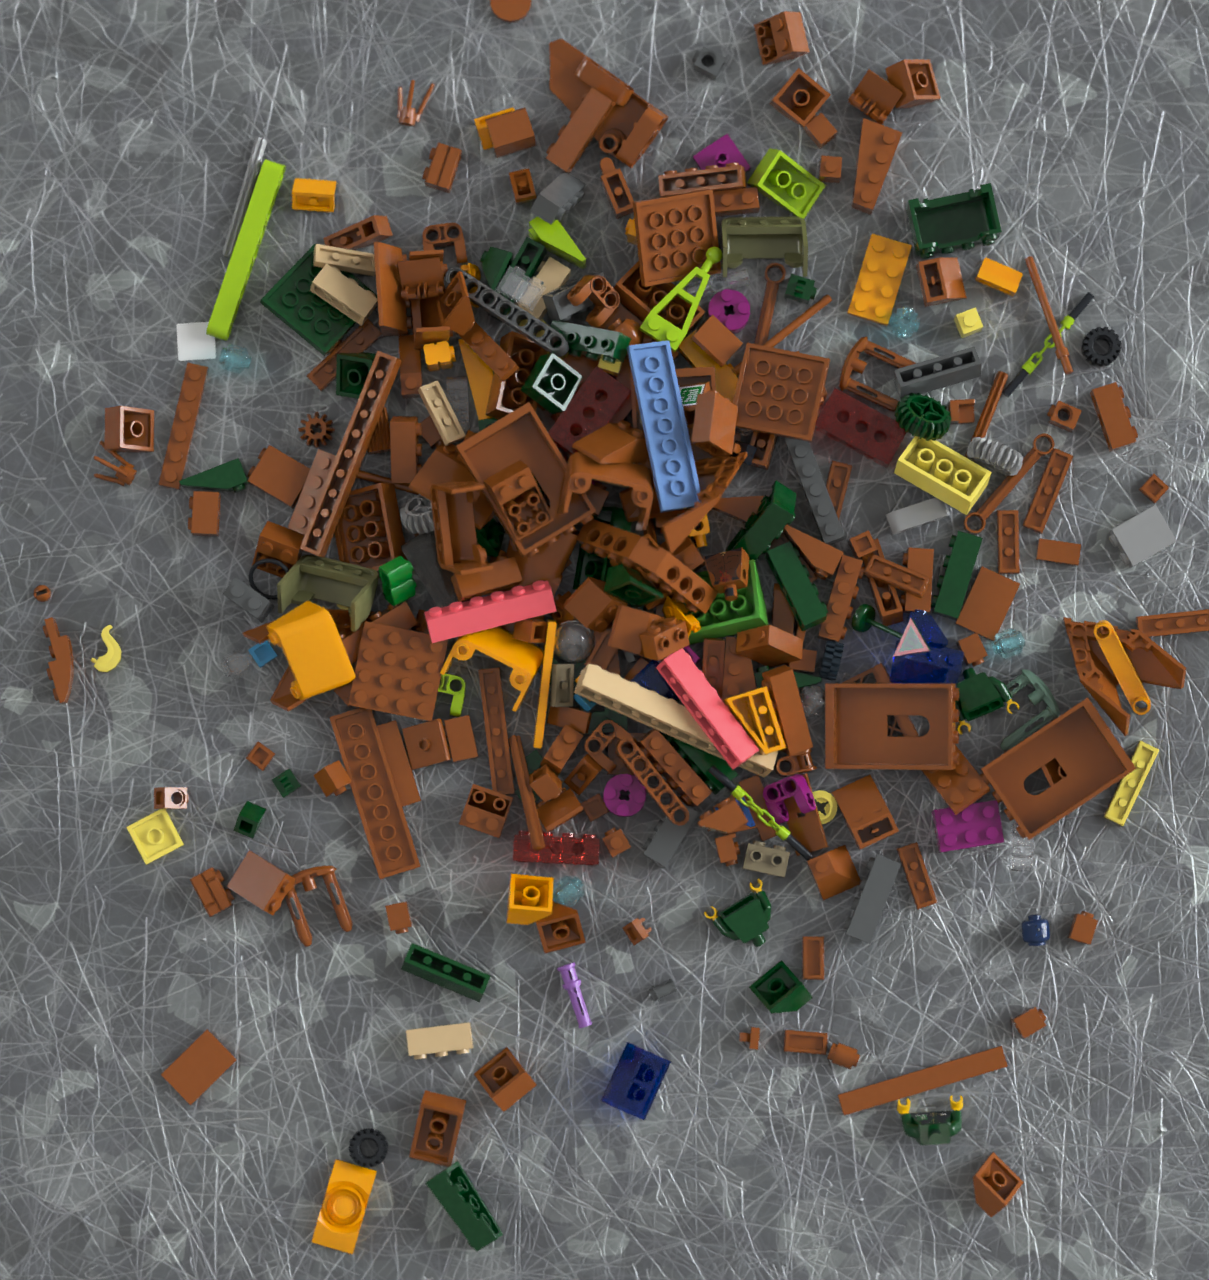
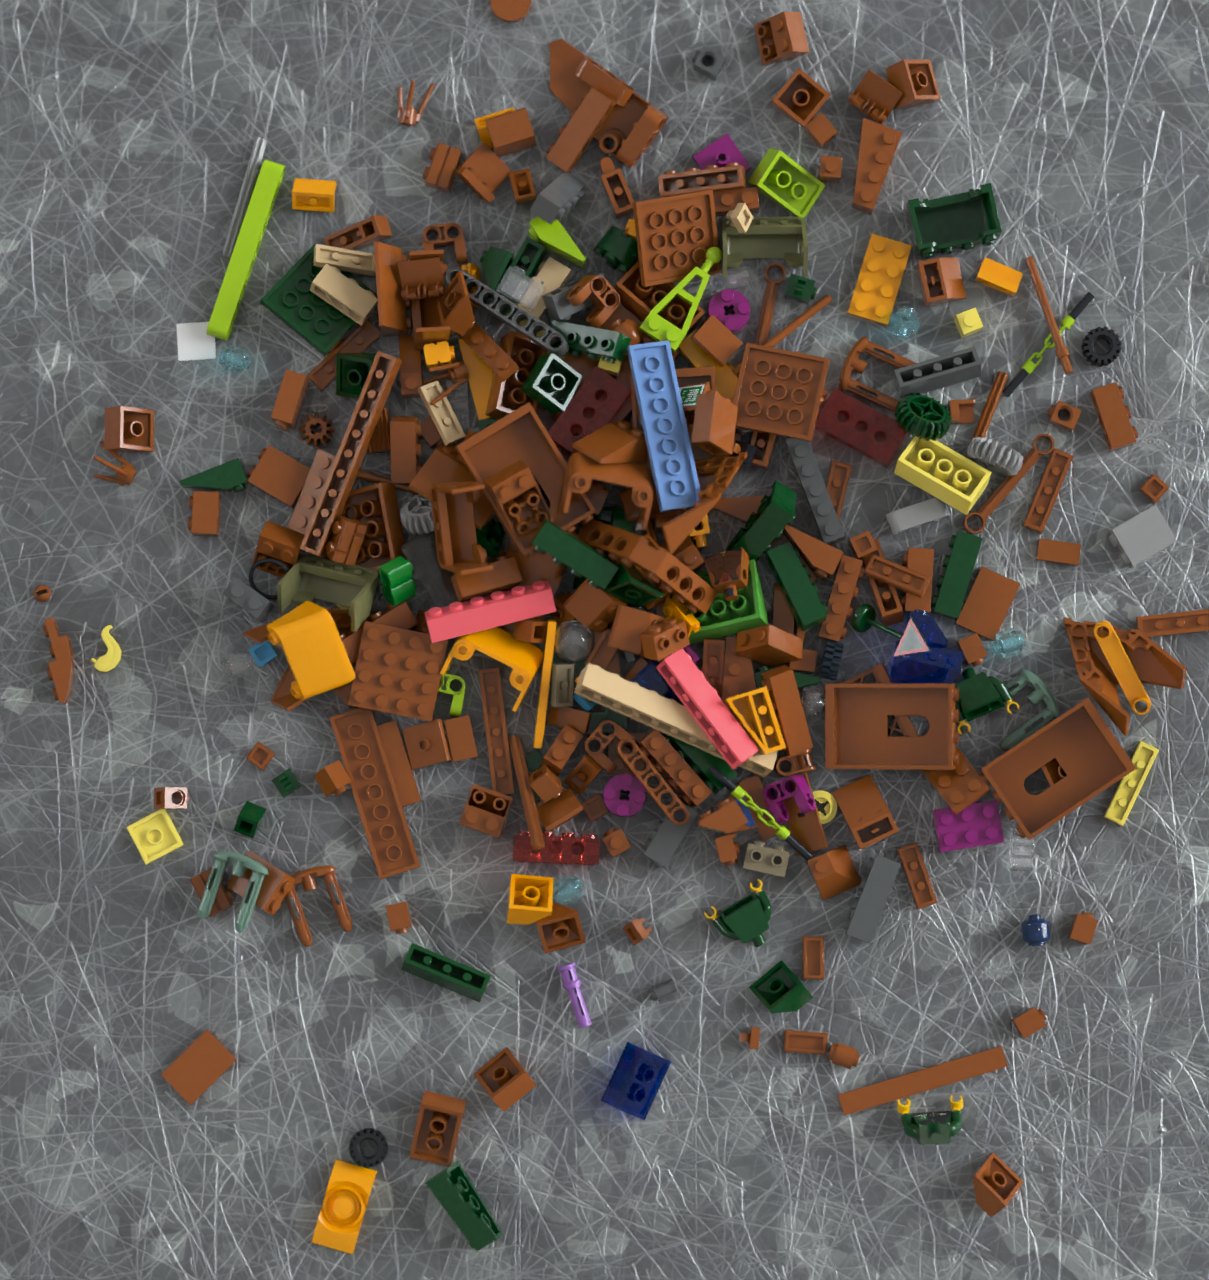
(183, 426): dark orange plate -> none
(240, 862): none -> sand green piece
(289, 400): none -> dark orange brick
(346, 540): none -> dark orange brick
(439, 1040): tan brick -> none
(456, 372): none -> dark orange plant
(483, 172): none -> dark orange bracket
(575, 554): none -> dark green brick
(618, 250): none -> dark green brick
(740, 217): none -> tan tile
(1008, 541): dark orange tile -> none

